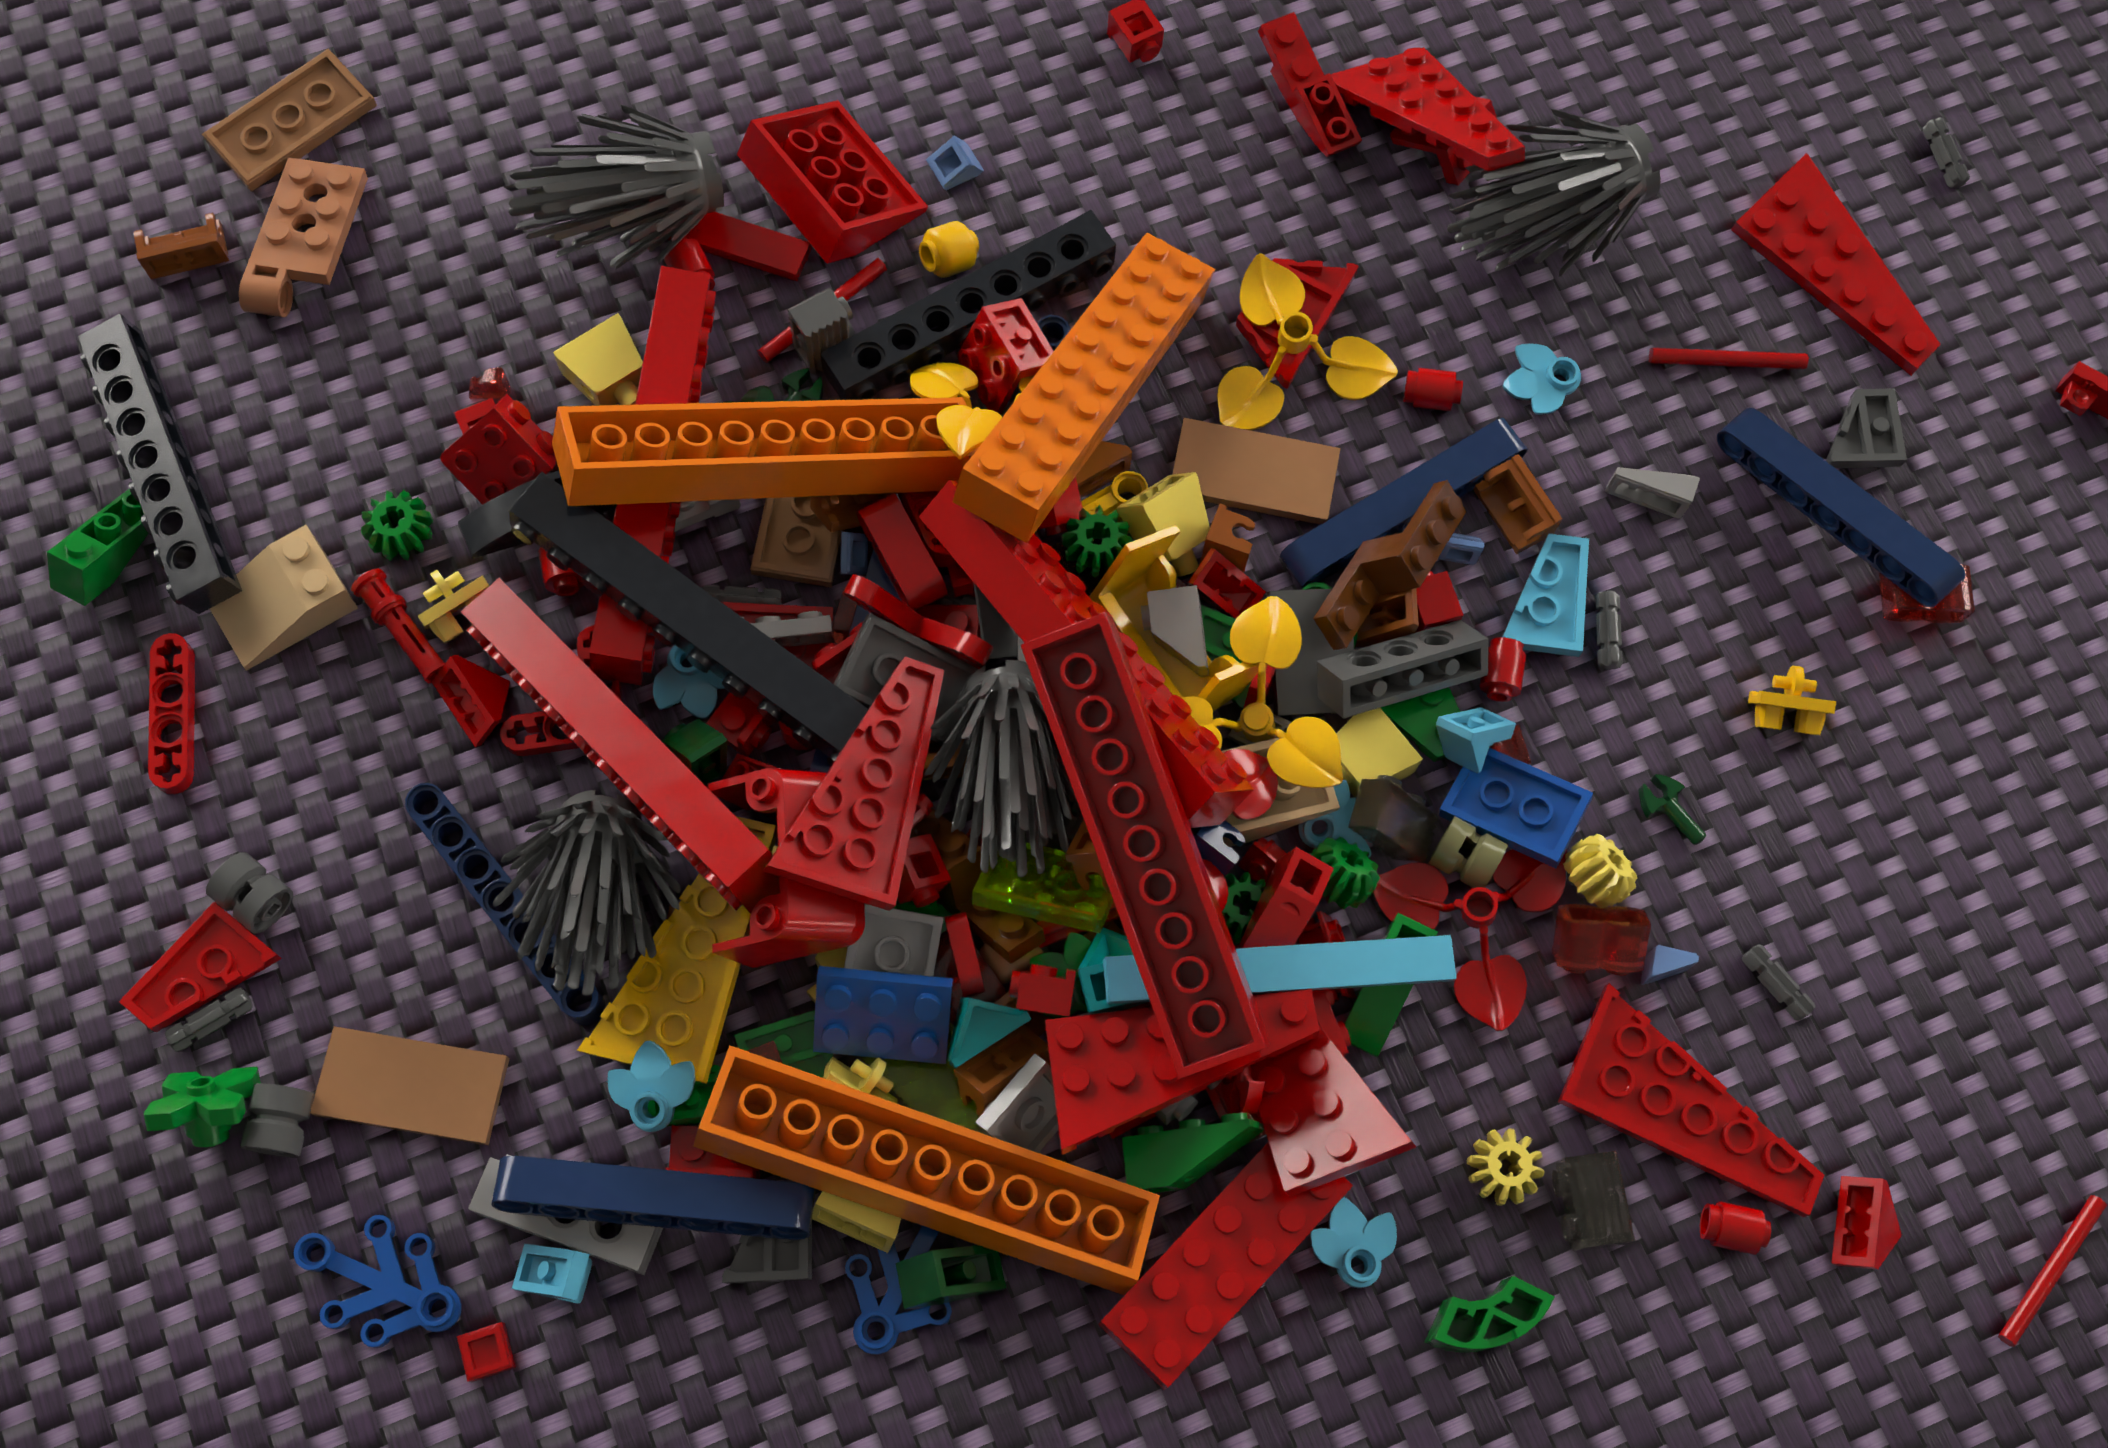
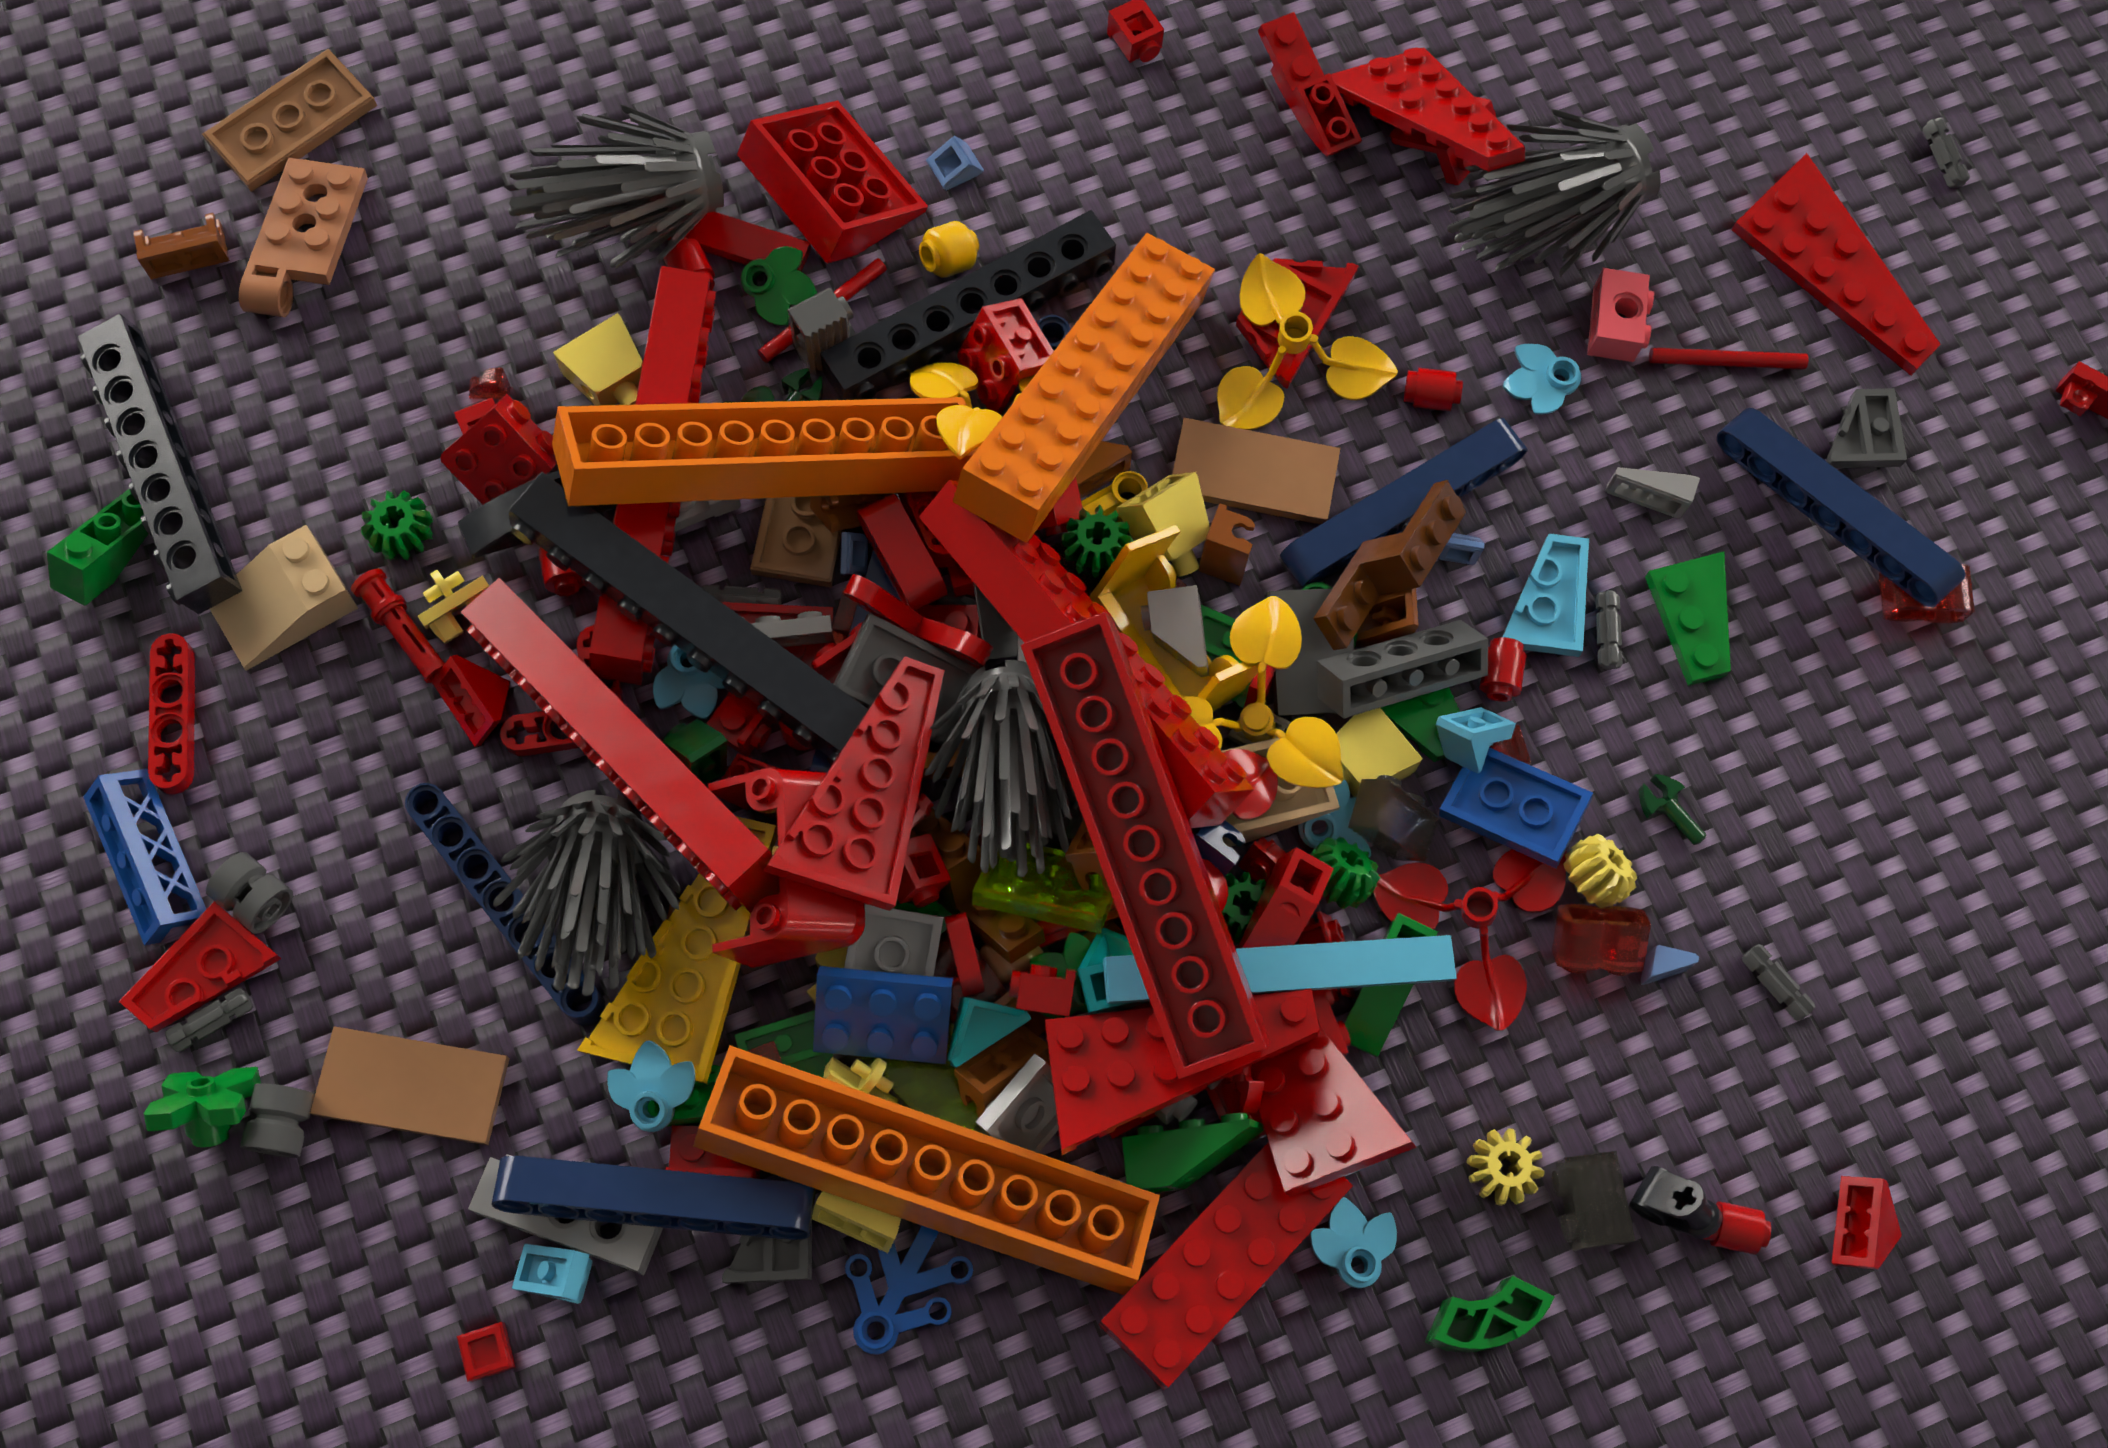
(129, 854): none -> blue fence
(385, 1285): blue plant -> none
(783, 287): none -> green plate
(949, 1275): dark green slope -> none
(1225, 585): red slope -> none
(1437, 602): red brick -> none
(1480, 863): olive wheel -> none
(1518, 504): dark orange hinge -> none
(1611, 334): none -> coral brick
(1668, 1100): red wing -> none
(1676, 1204): none -> black piece
(1695, 615): none -> green wing
(1810, 711): yellow hips -> none
(2052, 1271): red bar -> none

